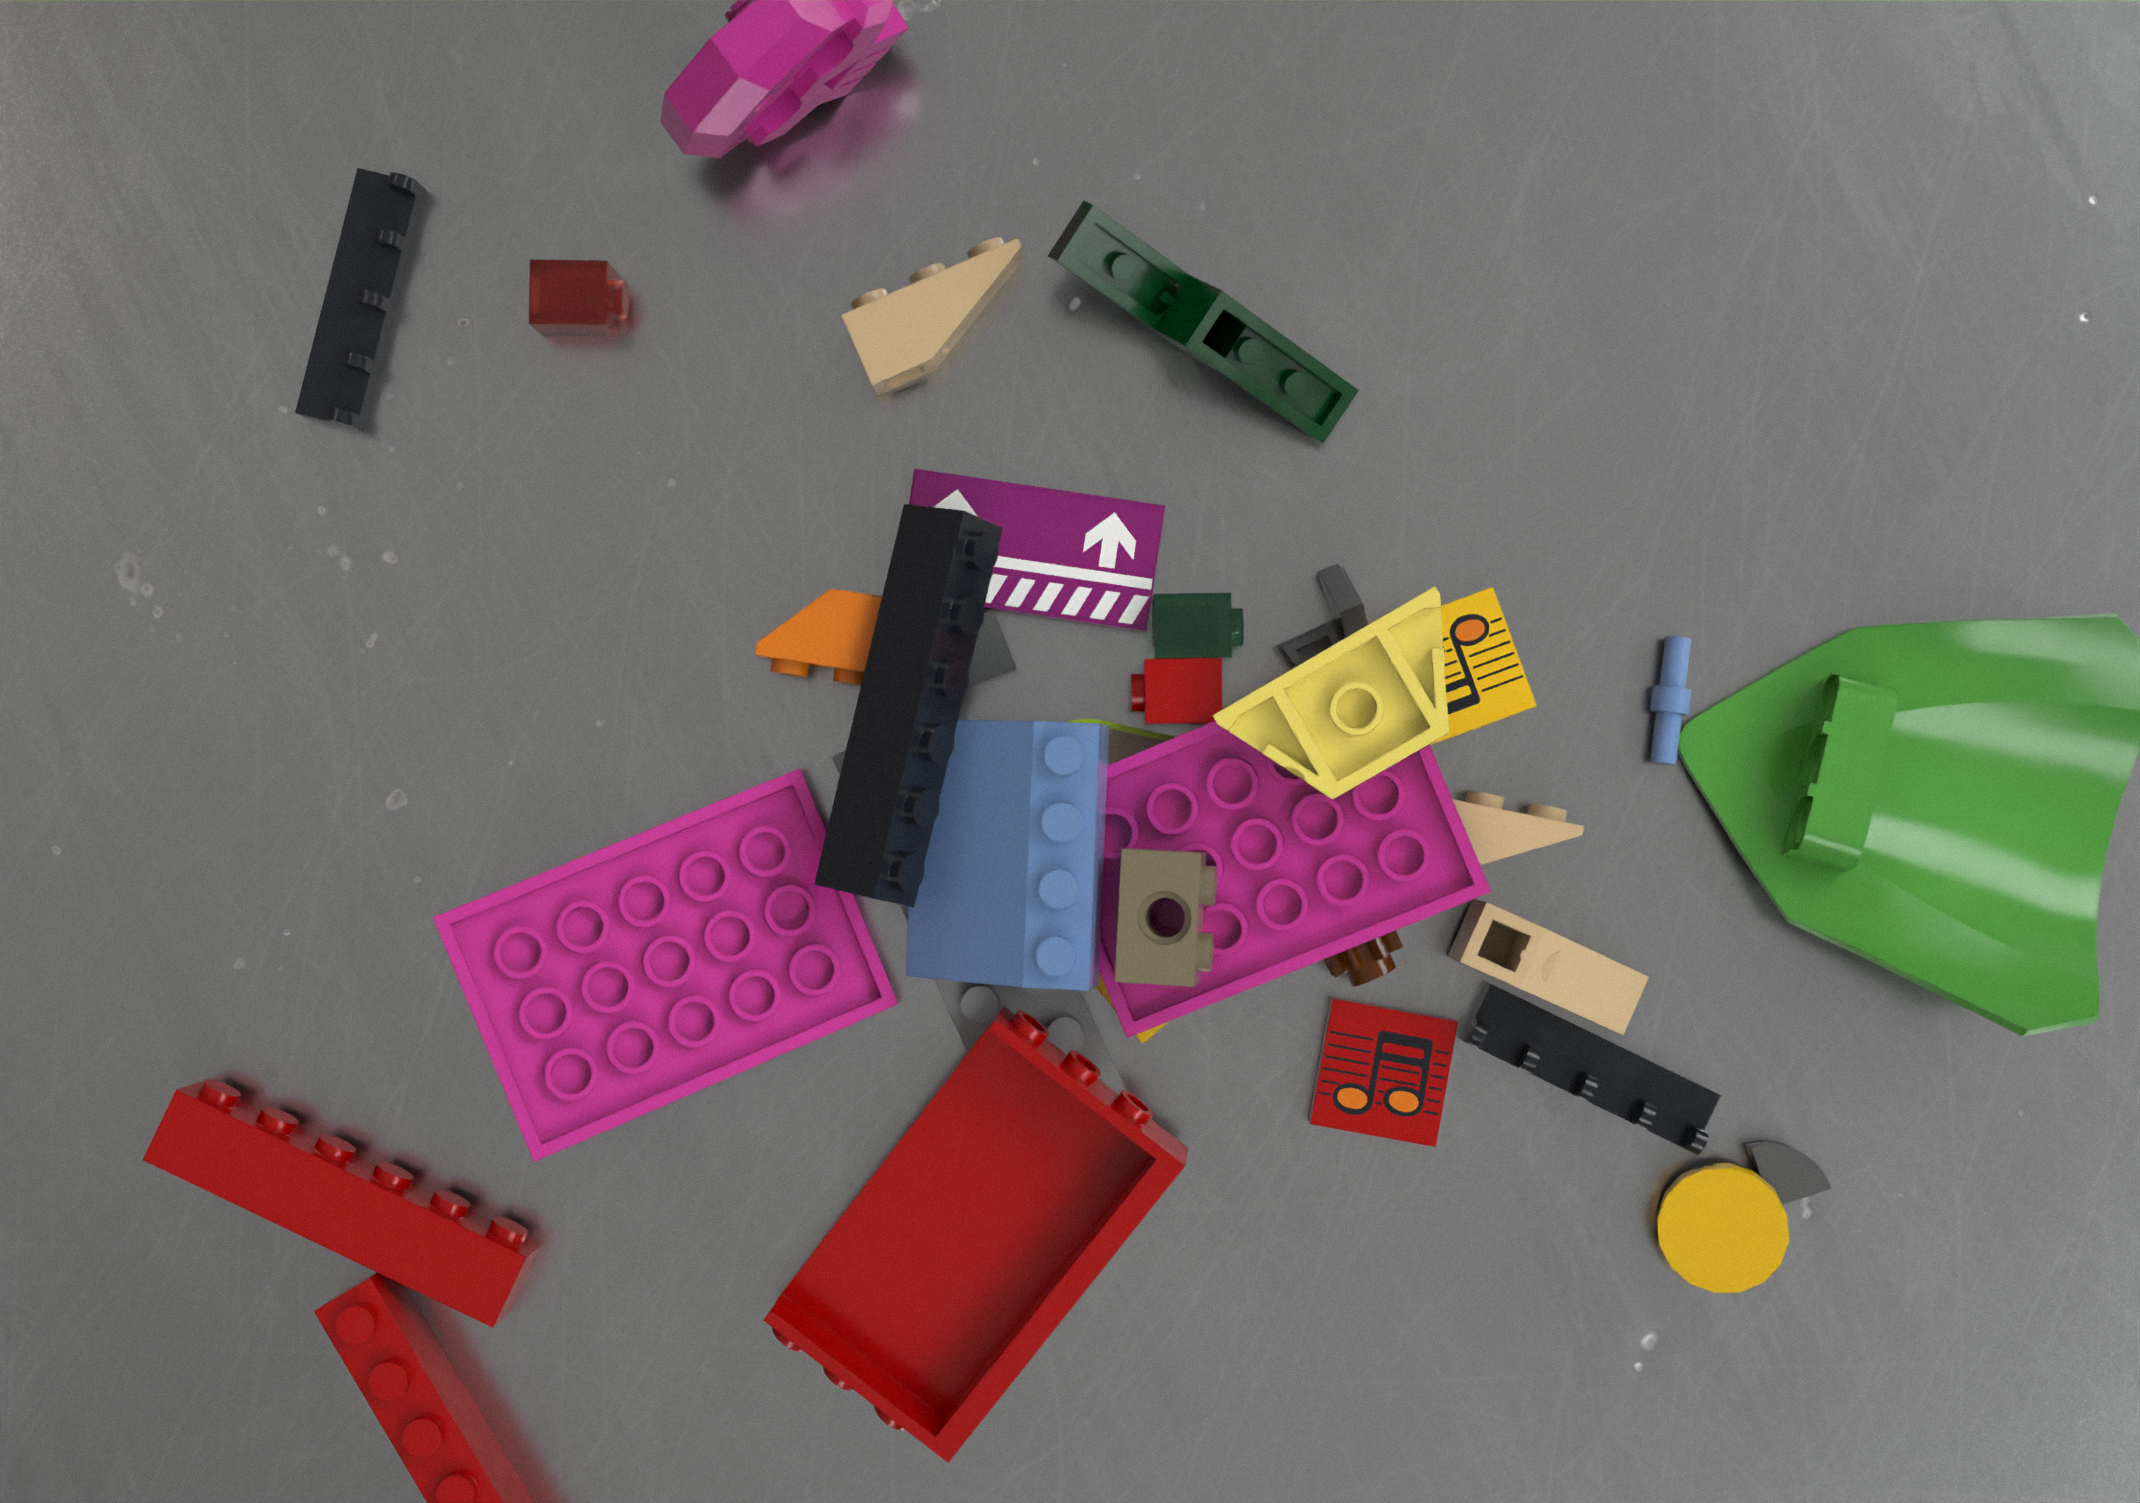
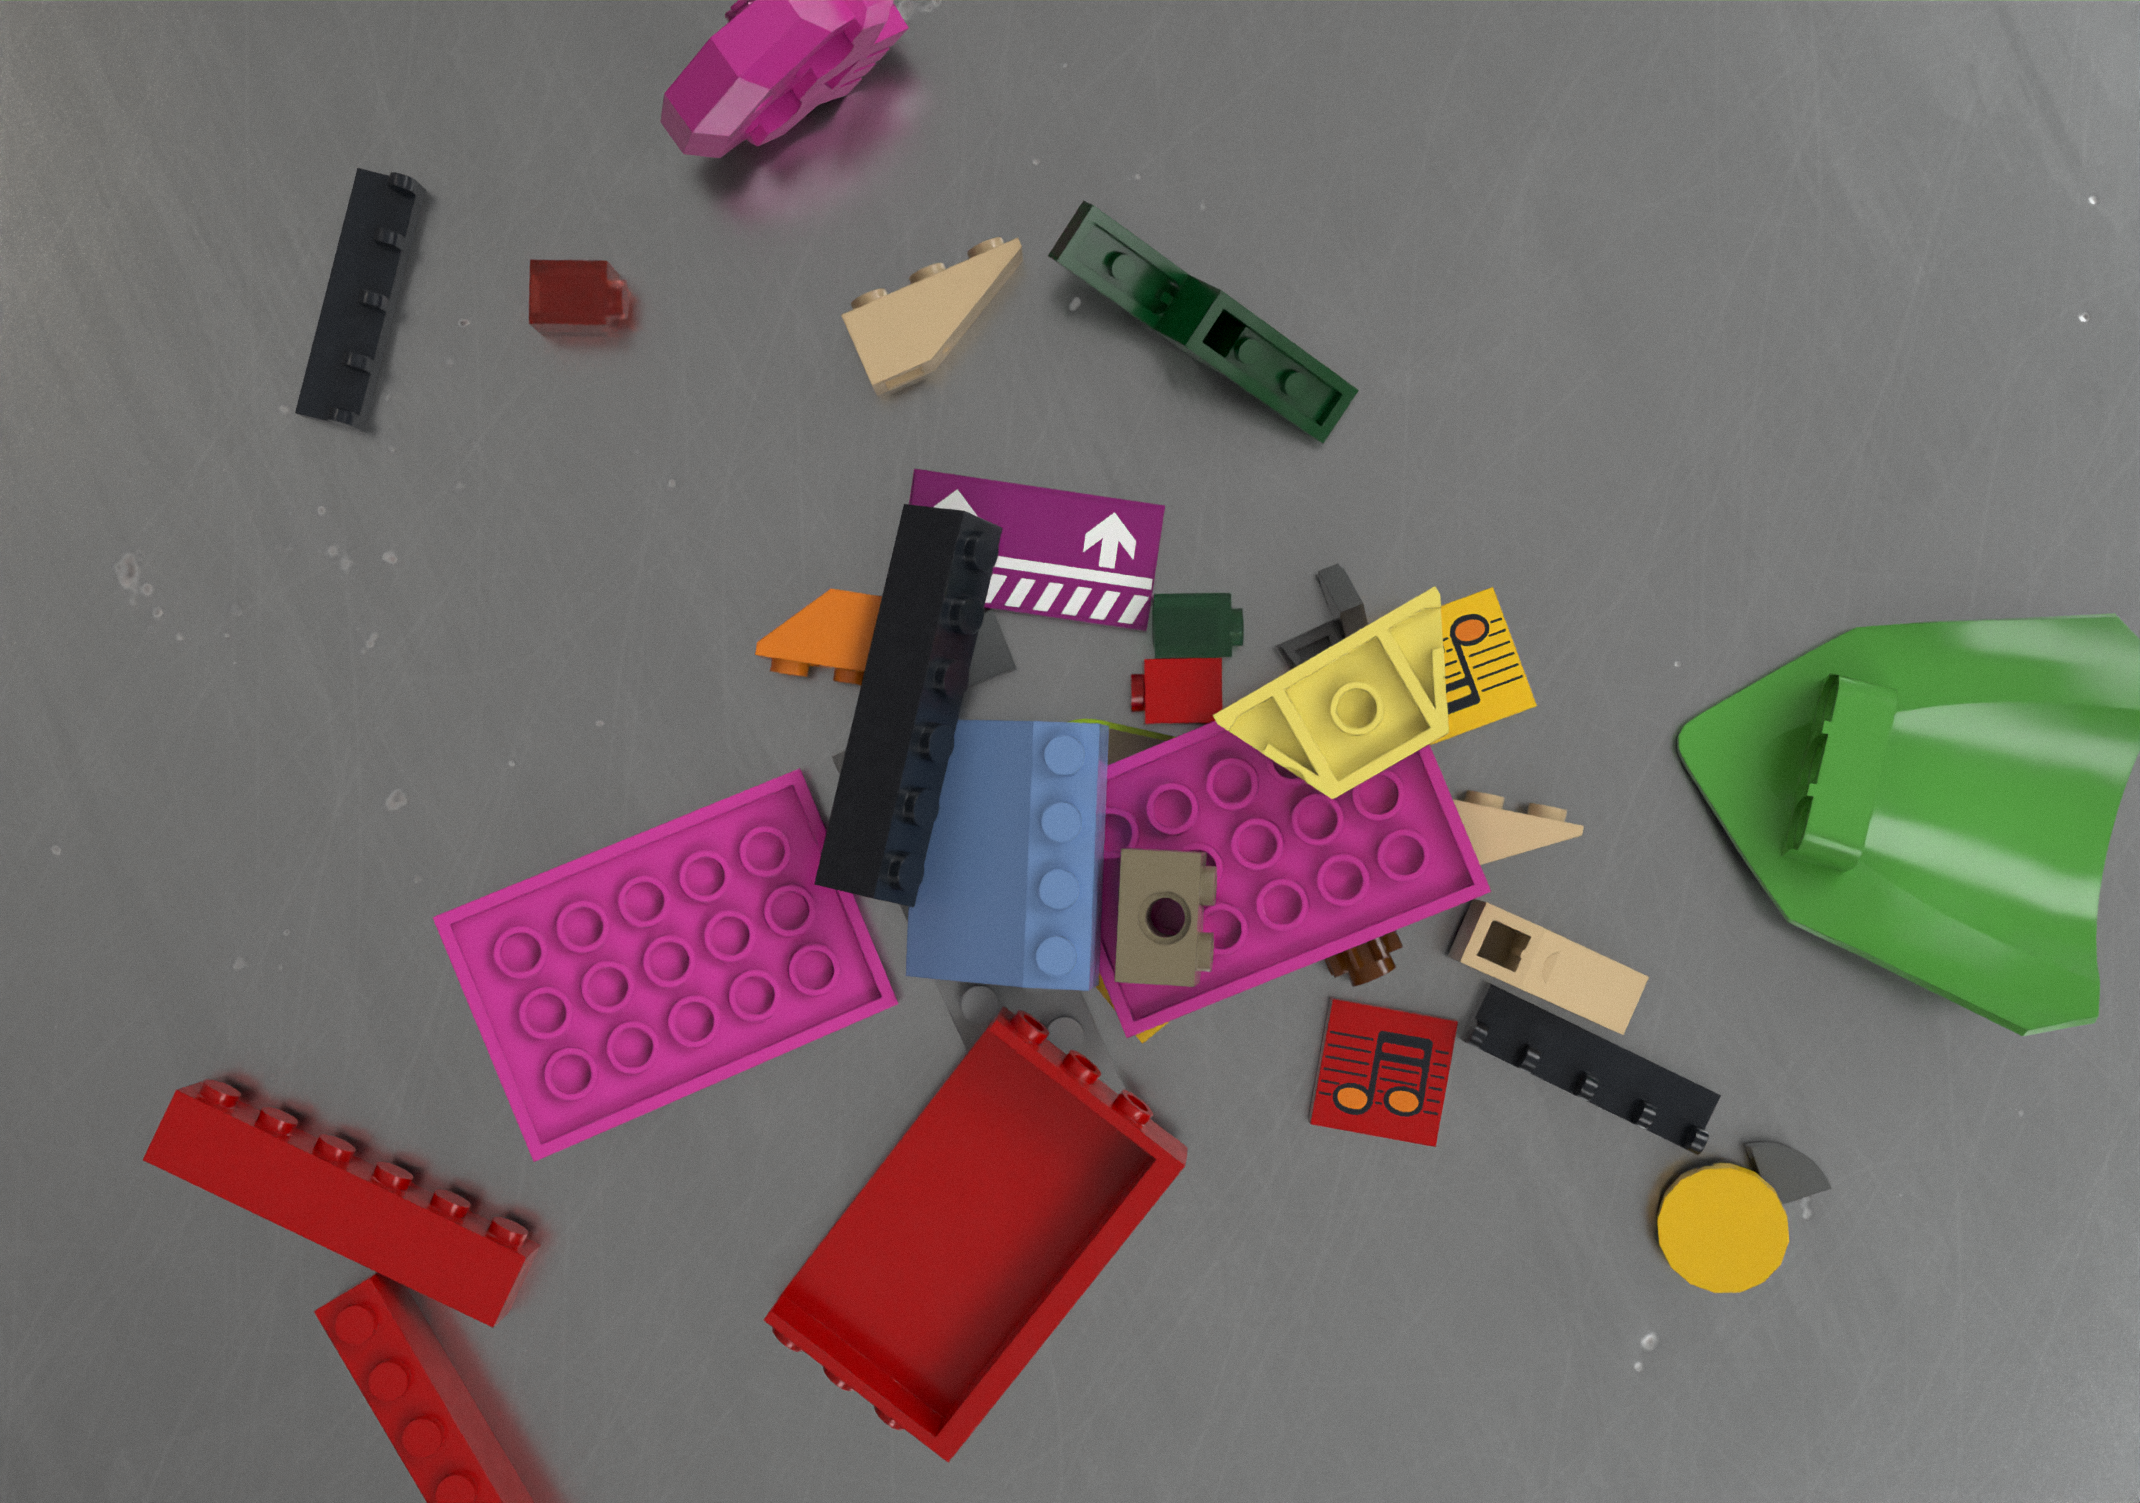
(1670, 700): medium blue bar -> none

